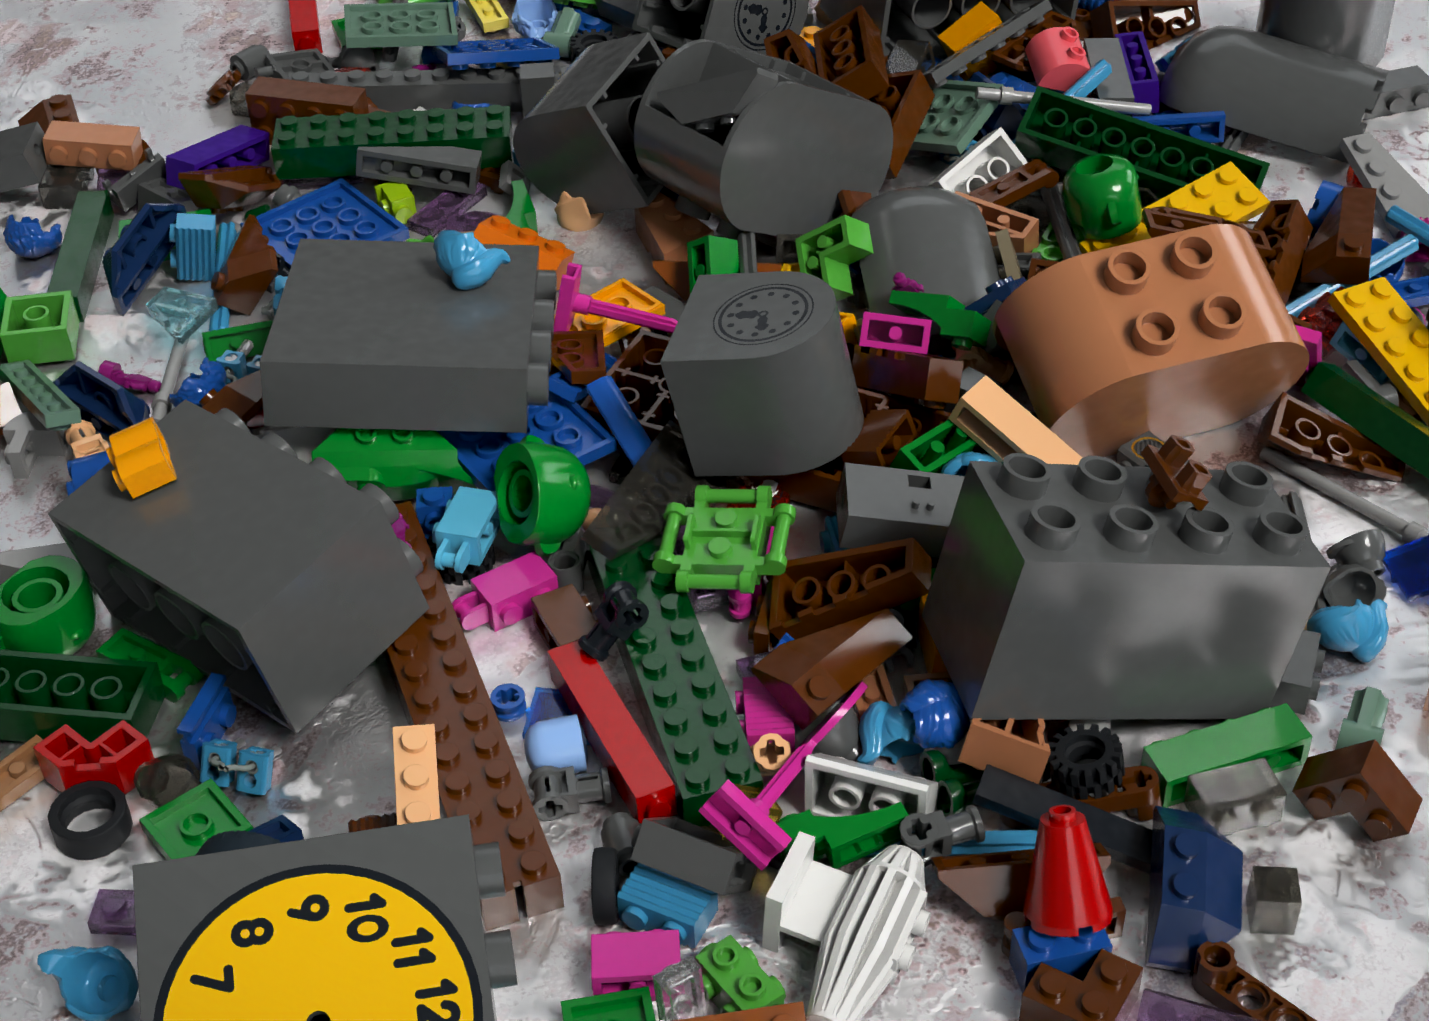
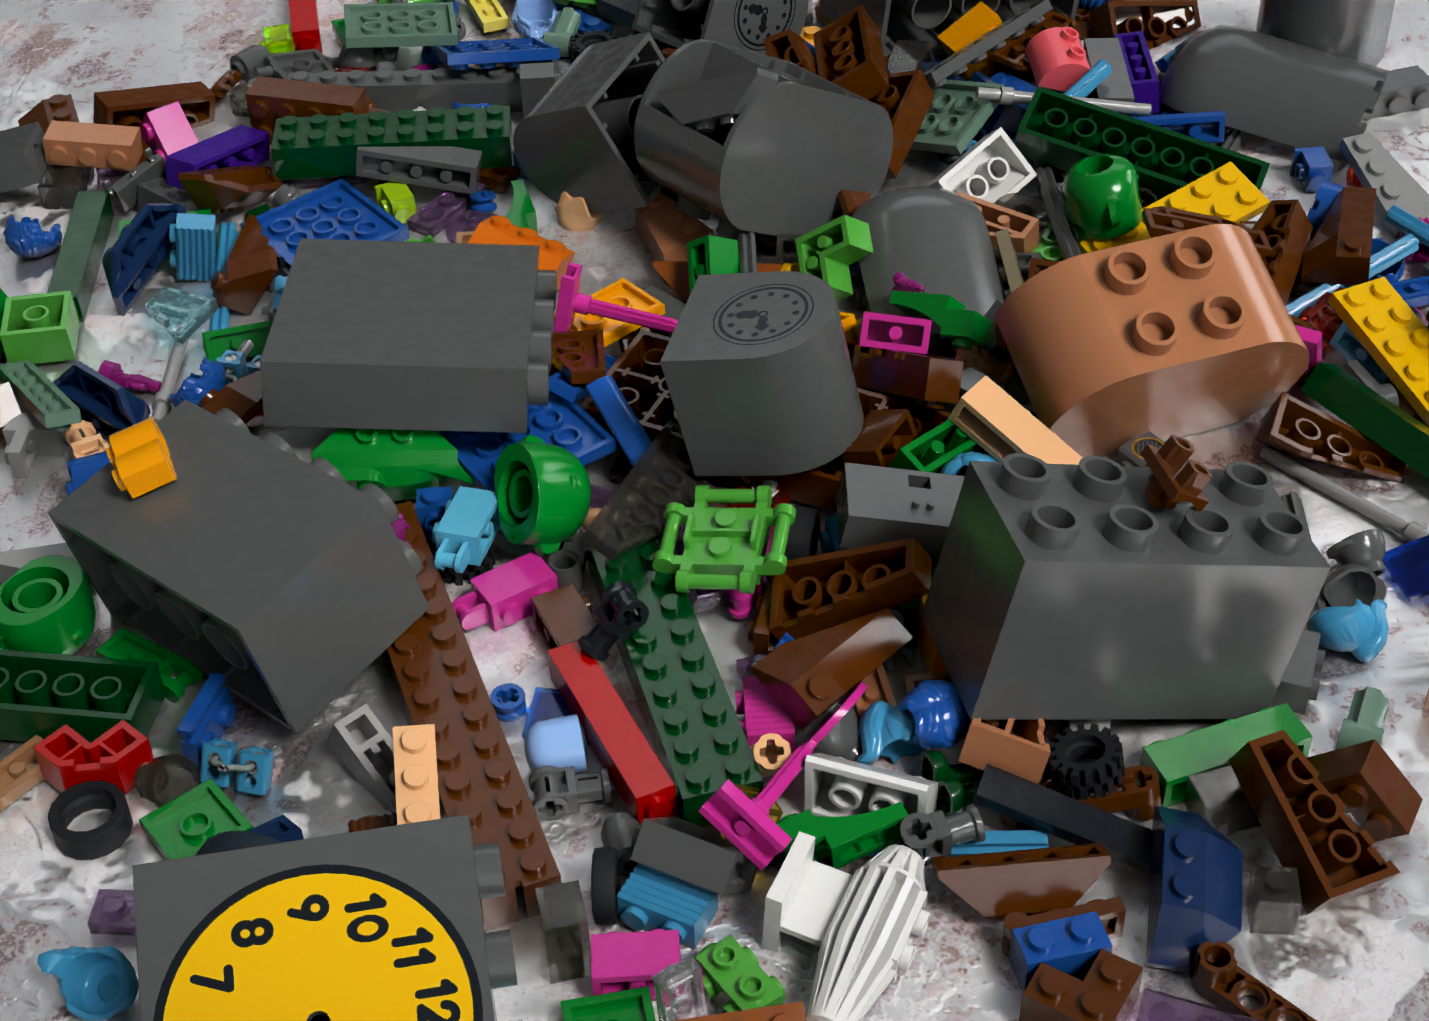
(129, 106): none -> reddish brown wedge
(167, 130): none -> brick
(278, 39): none -> clear neon green brick
(366, 753): none -> light grey slope
(467, 259): dark azure hair -> none
(483, 201): none -> blue bush
(511, 172): light grey plate -> none
(564, 931): none -> clear smoke brick
(804, 533): none -> black tyre
(999, 290): dark blue wing -> none
(1017, 183): reddish brown plate -> none
(1066, 877): red cone -> none
(1308, 824): none -> reddish brown wedge
(1311, 167): none -> blue brick

